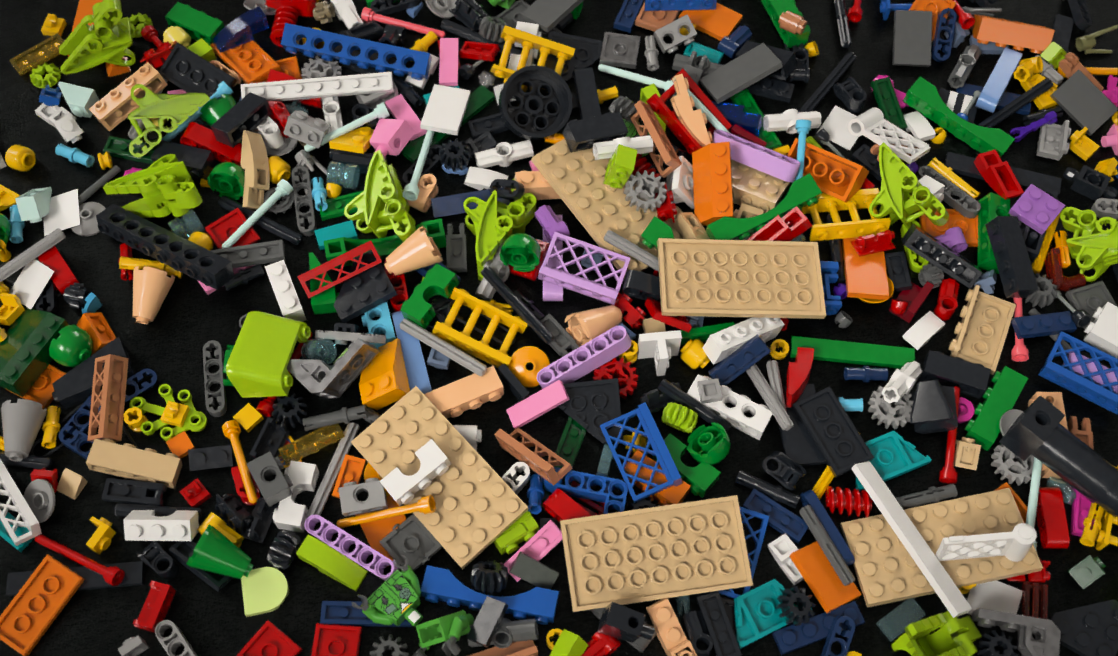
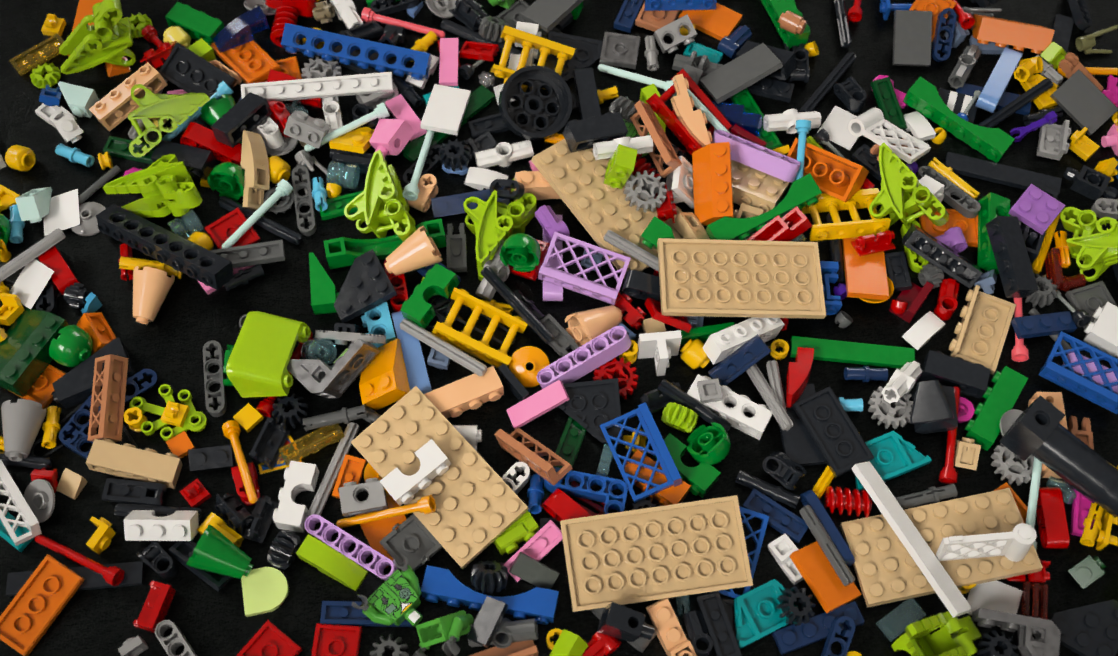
(274, 490): dark grey brick -> none
(285, 291): white arch -> none
(335, 262): red fence -> none
(339, 230): teal tile -> none
(998, 174): red slope -> none

